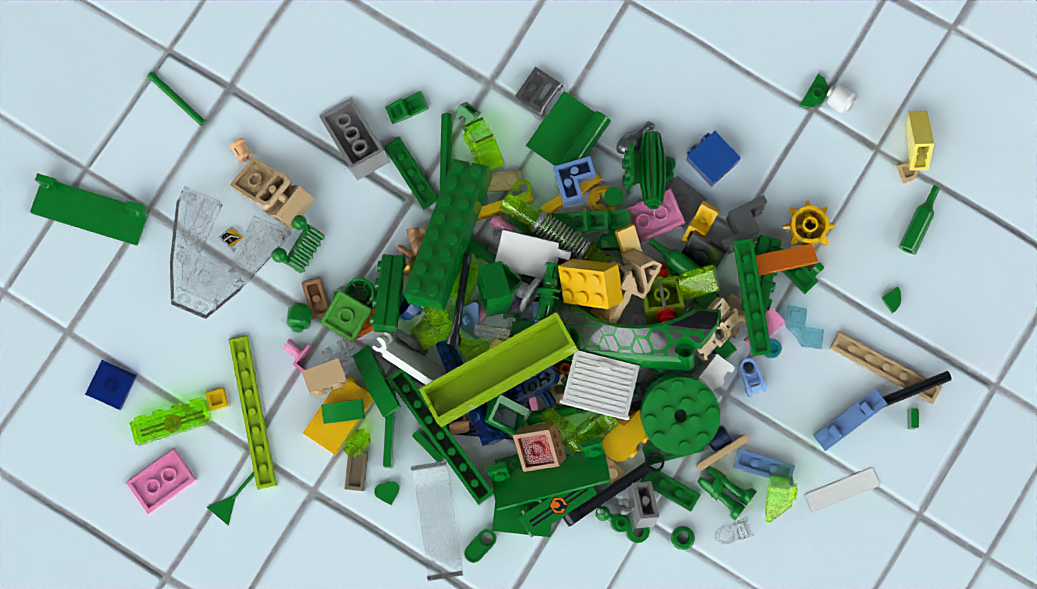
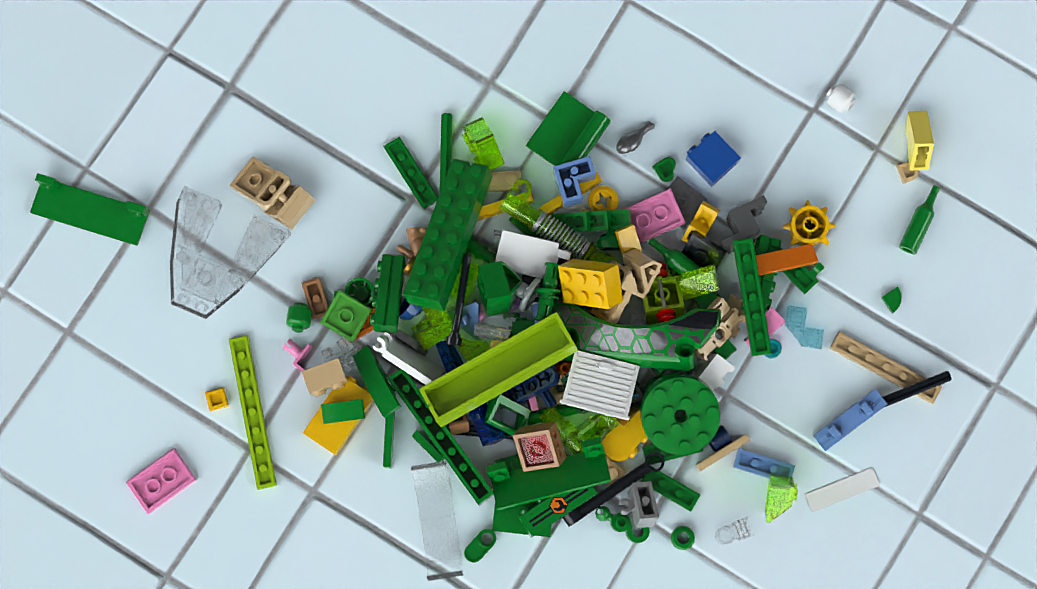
(111, 385): clear blue plate -> none
(170, 422): clear neon green brick -> none
(176, 98): green bar -> none
(224, 508): green piece -> none
(231, 238): slope -> none
(241, 150): light nougat bush -> none
(303, 248): green gear -> none
(354, 139): light grey slope -> none
(356, 472): dark tan tile -> none
(357, 442): clear neon green brick -> none
(387, 492): green tile -> none
(407, 108): green slope -> none
(468, 112): green tile -> none
(501, 224): bright pink pin -> none
(532, 89): flat silver plate -> none
(613, 196): green tile -> none
(647, 169): green plate -> none
(716, 491): green piece -> none
(751, 378): light blue piece -> none
(816, 93): green plate -> none
(913, 418): green tile -> none

